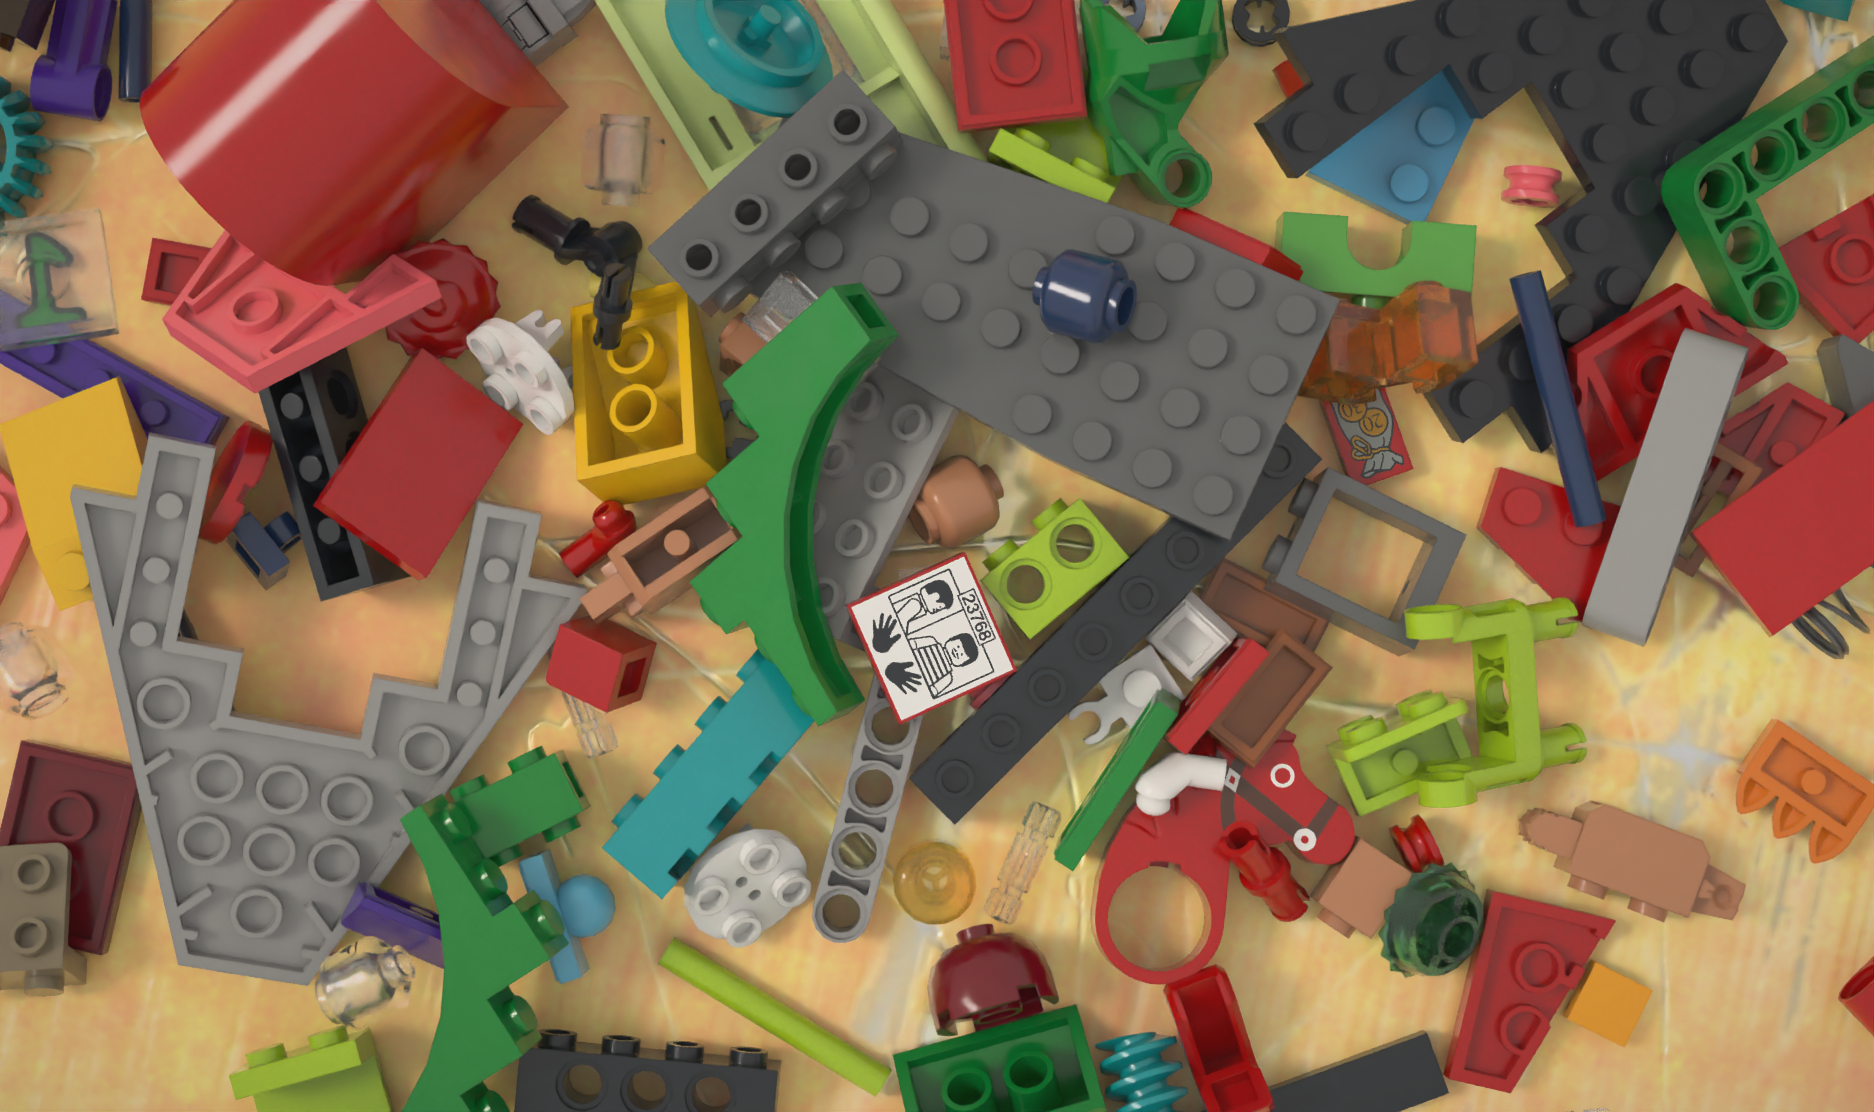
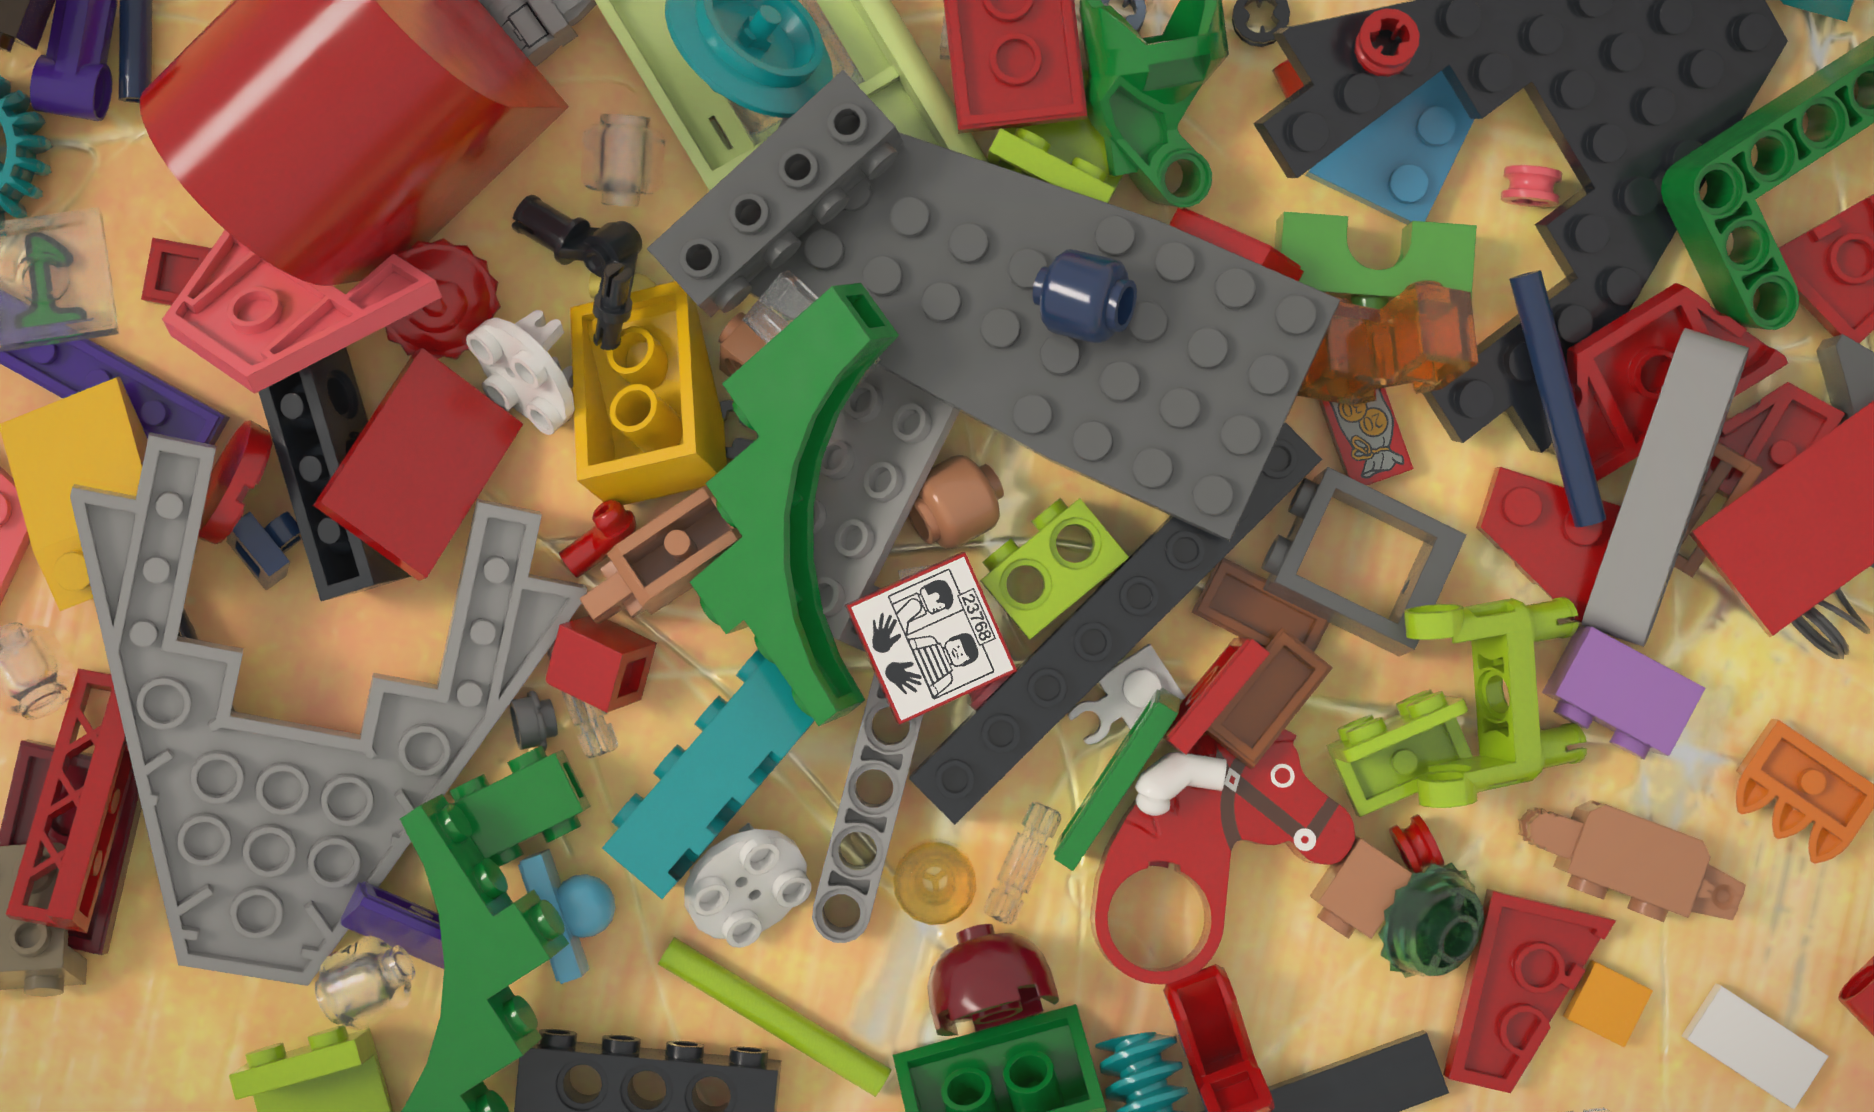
(96, 817): none -> red fence
(533, 721): none -> dark grey plate
(1191, 636): white tile -> none
(1264, 871): red pin -> none
(1402, 26): none -> red bush
(1623, 692): none -> medium lavender brick
(1755, 1046): none -> white tile

